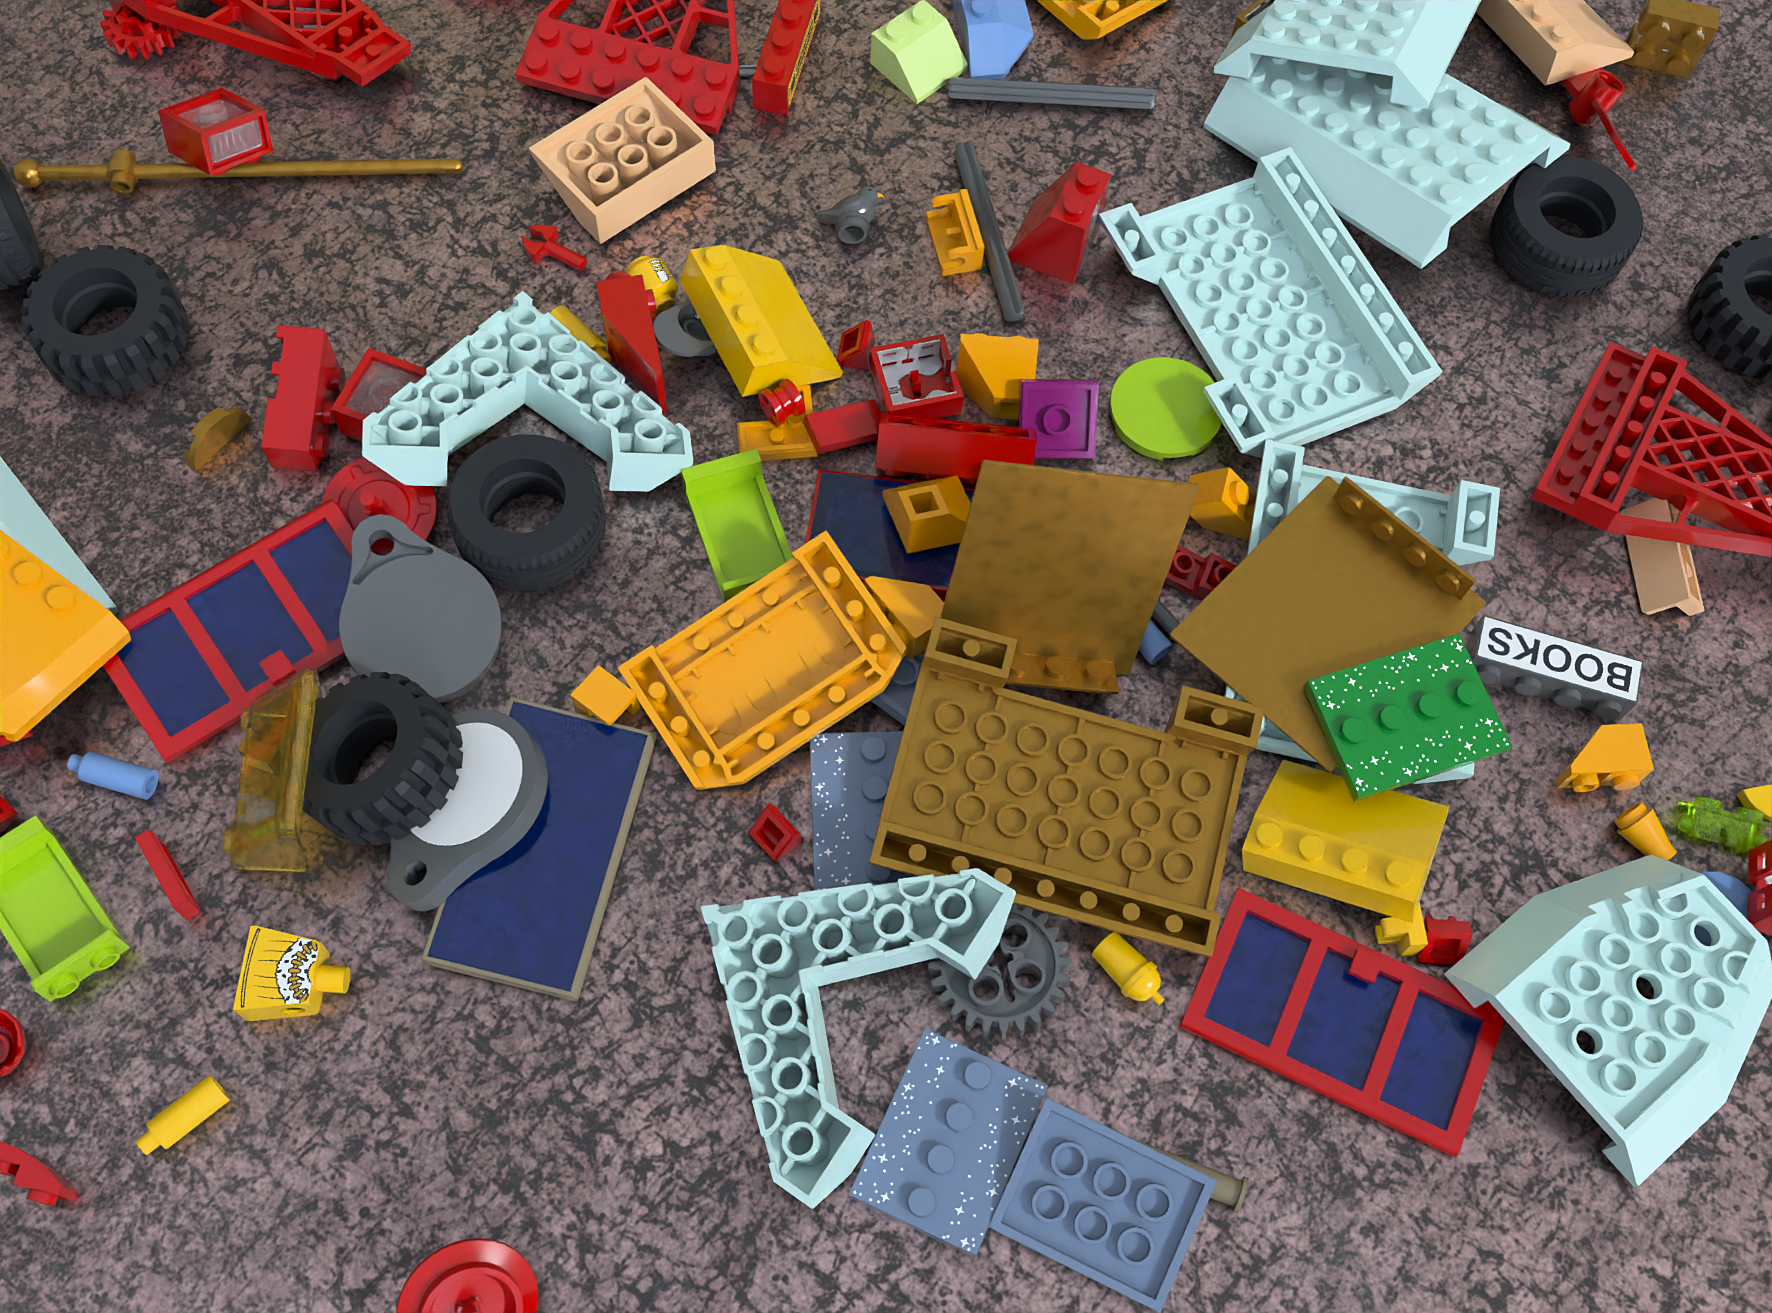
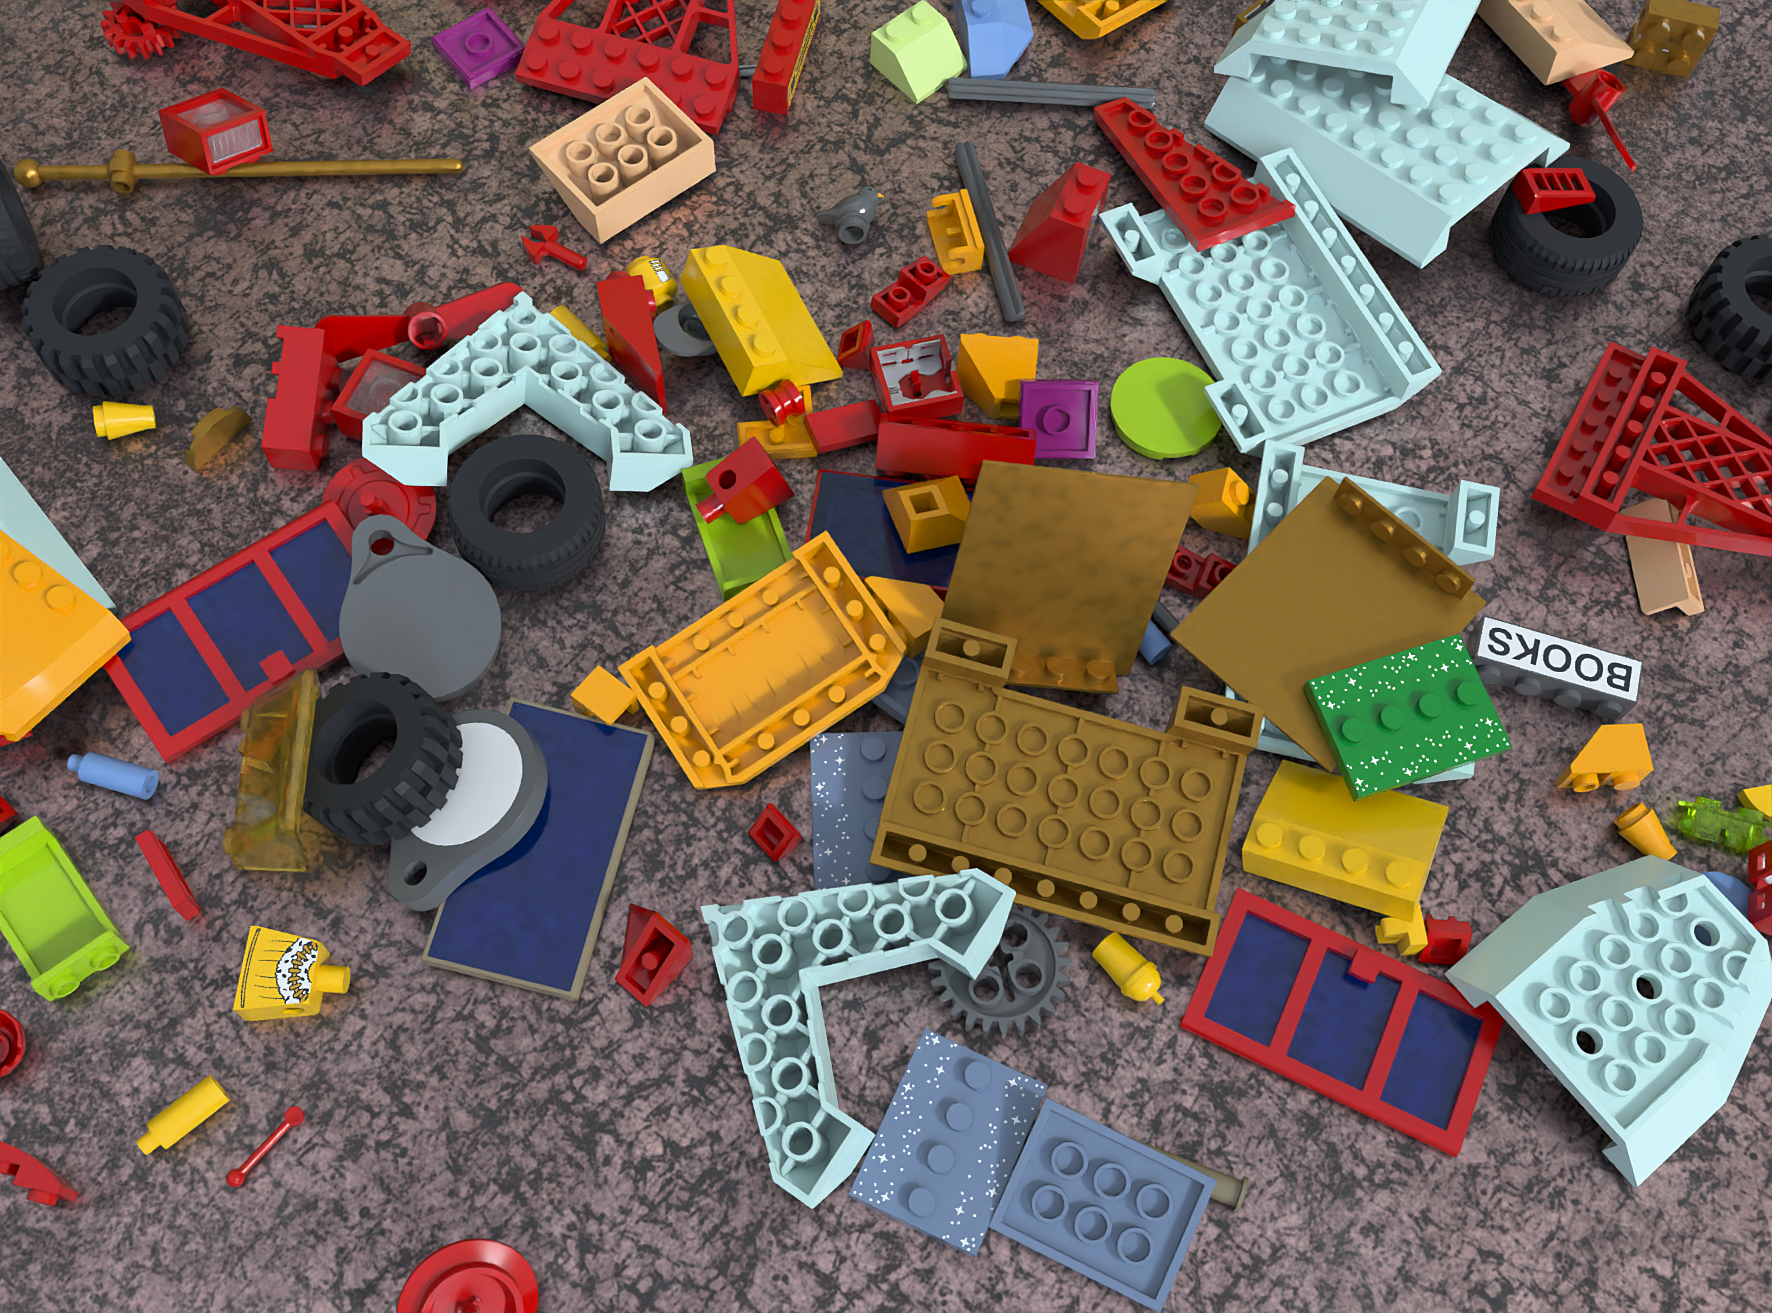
(122, 419): none -> yellow cone
(293, 1117): none -> red hinge
(456, 319): none -> red piece
(479, 47): none -> magenta tile
(651, 954): none -> red slope
(744, 485): none -> red torso
(911, 292): none -> red slope
(1189, 181): none -> red wing
(1535, 200): none -> red slope

